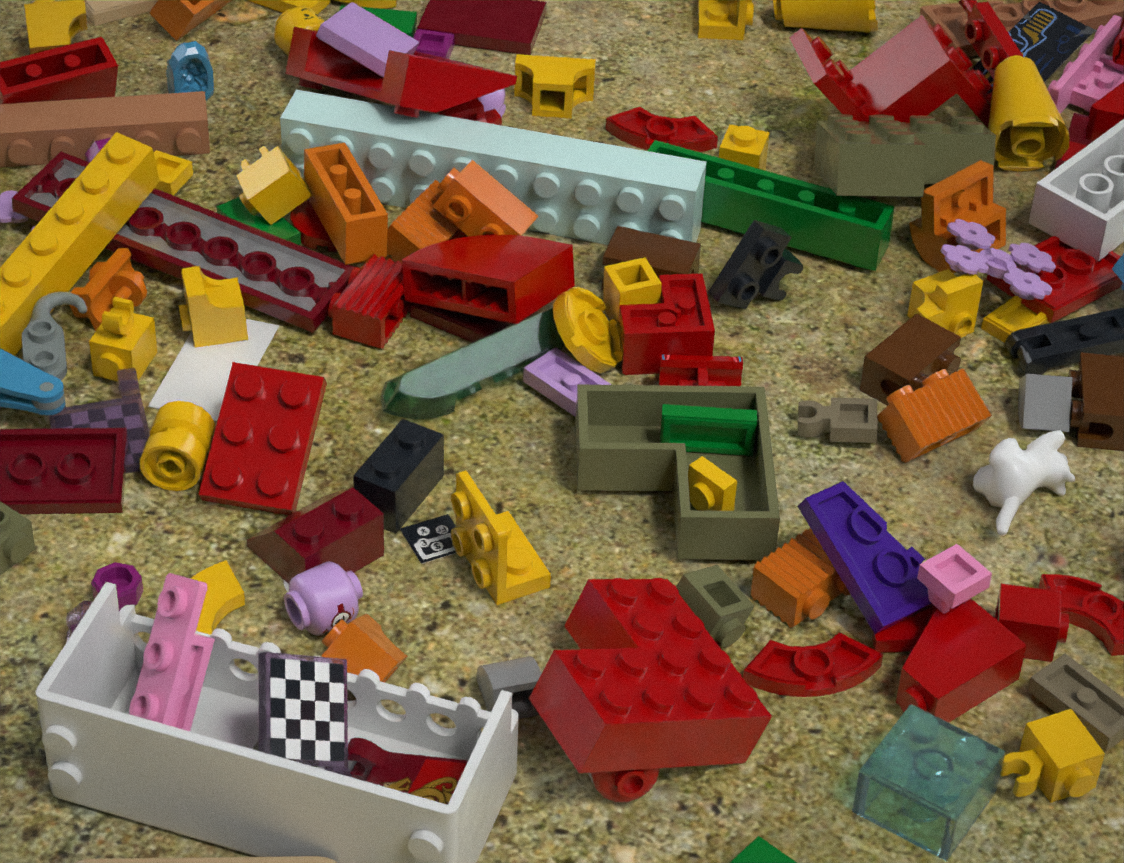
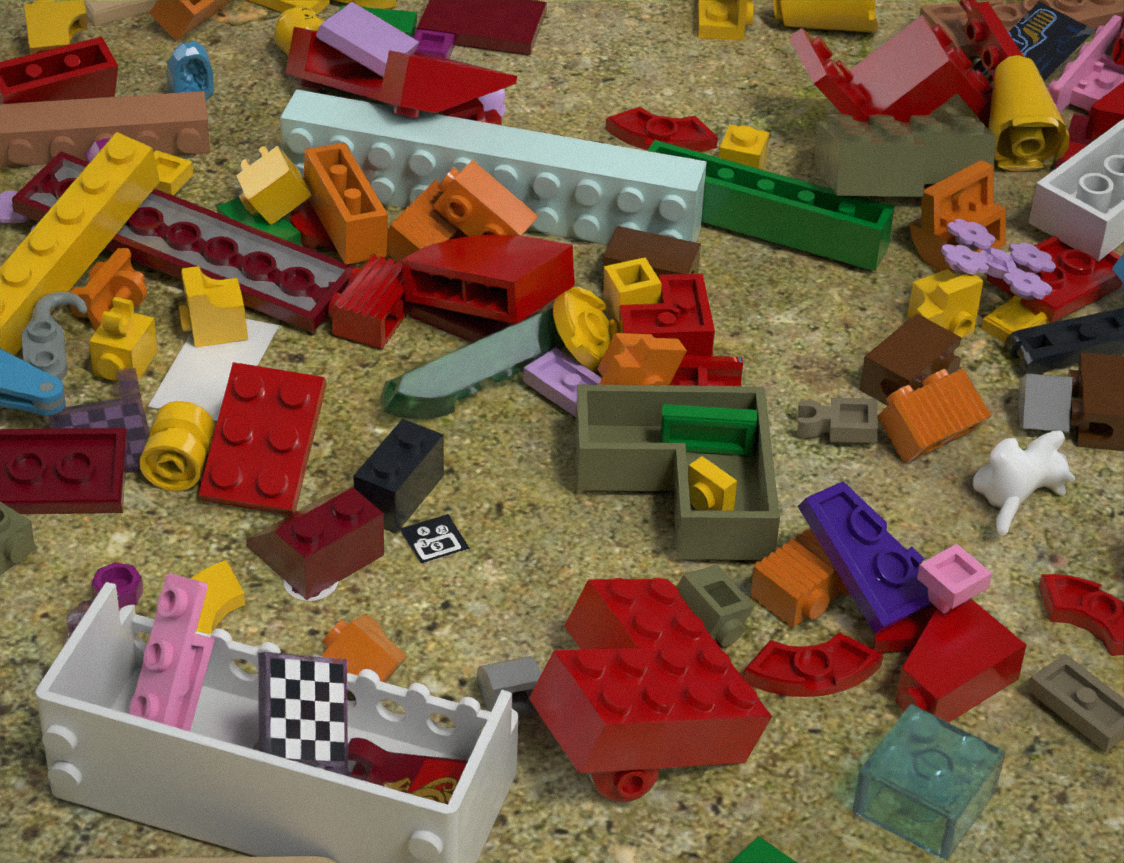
(323, 598): lavender head -> none
(494, 546): yellow bracket -> none
(554, 83): yellow brick -> none
(640, 360): none -> orange brick
(756, 267): black plate -> none
(1034, 618): red brick -> none
(1055, 756): yellow brick -> none

